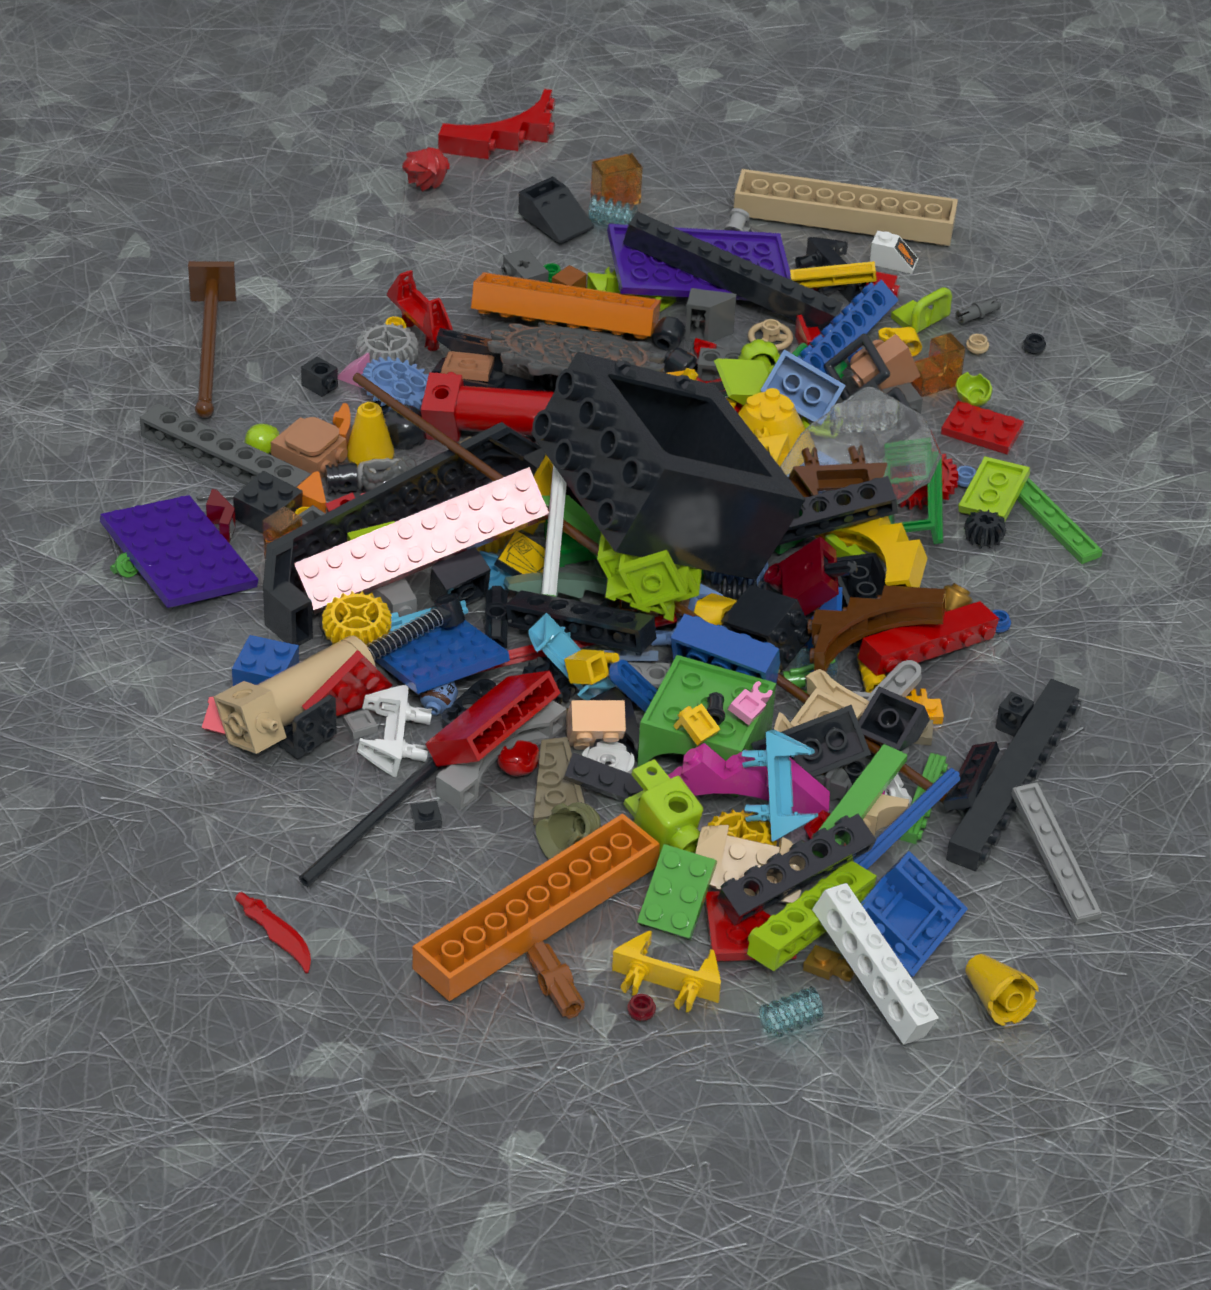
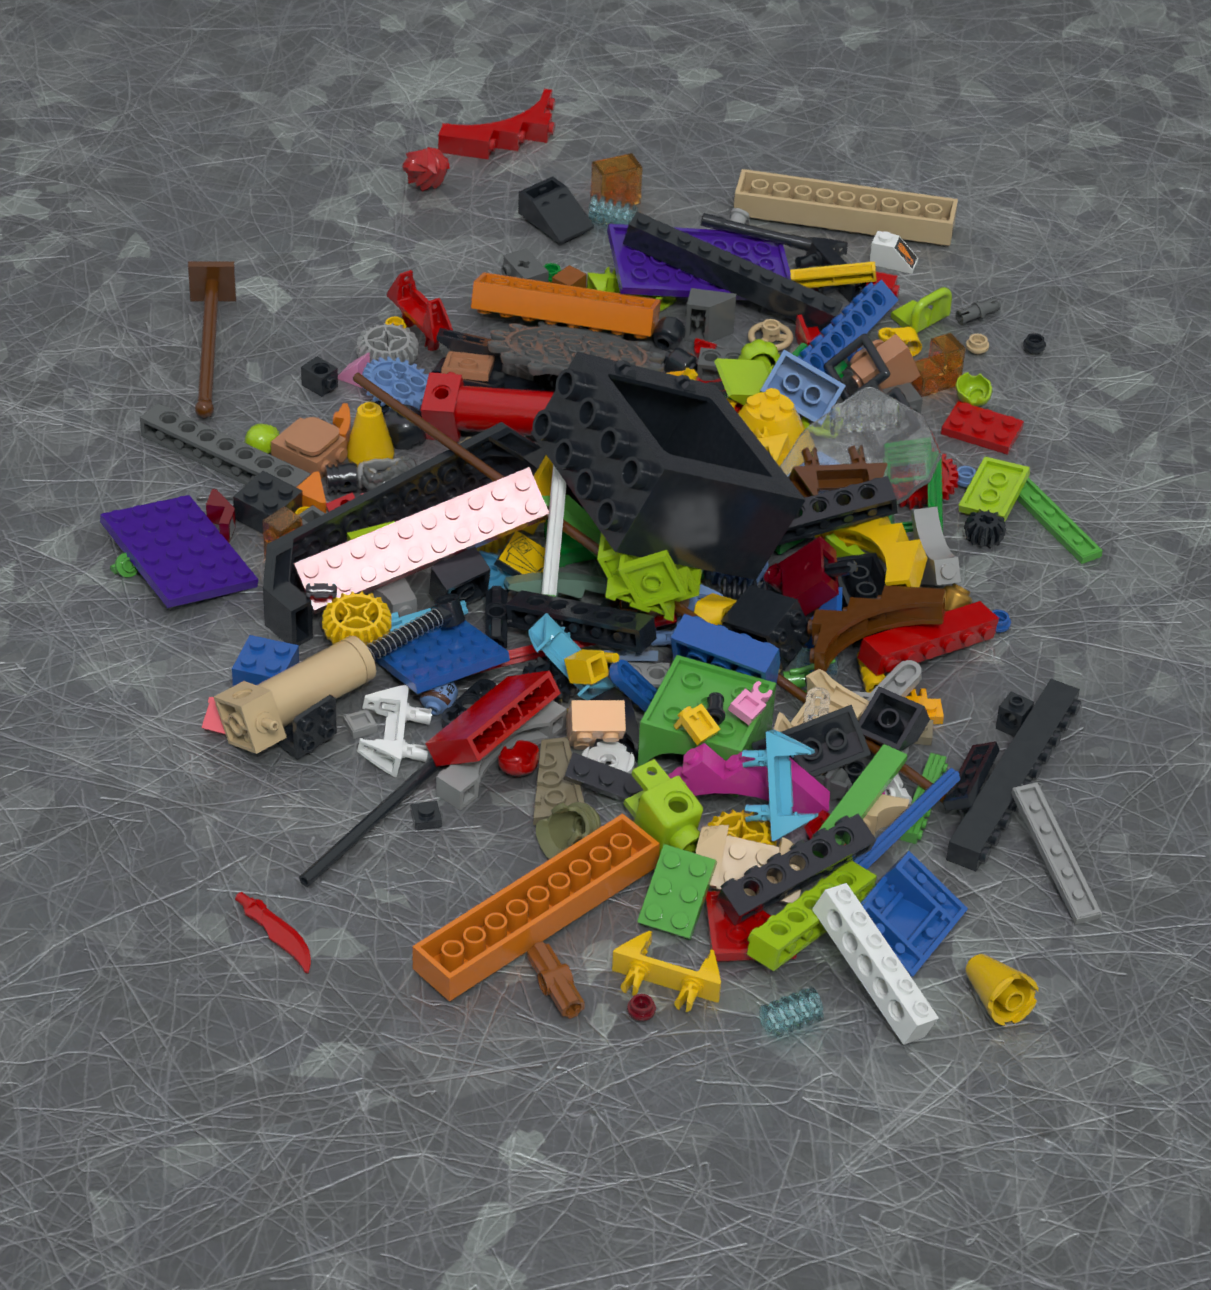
(321, 590): none -> black piece
(351, 684): red plate -> none
(720, 223): none -> black piece
(810, 708): none -> clear beam
(826, 963): pearl gold plate -> none
(941, 563): none -> light grey arch

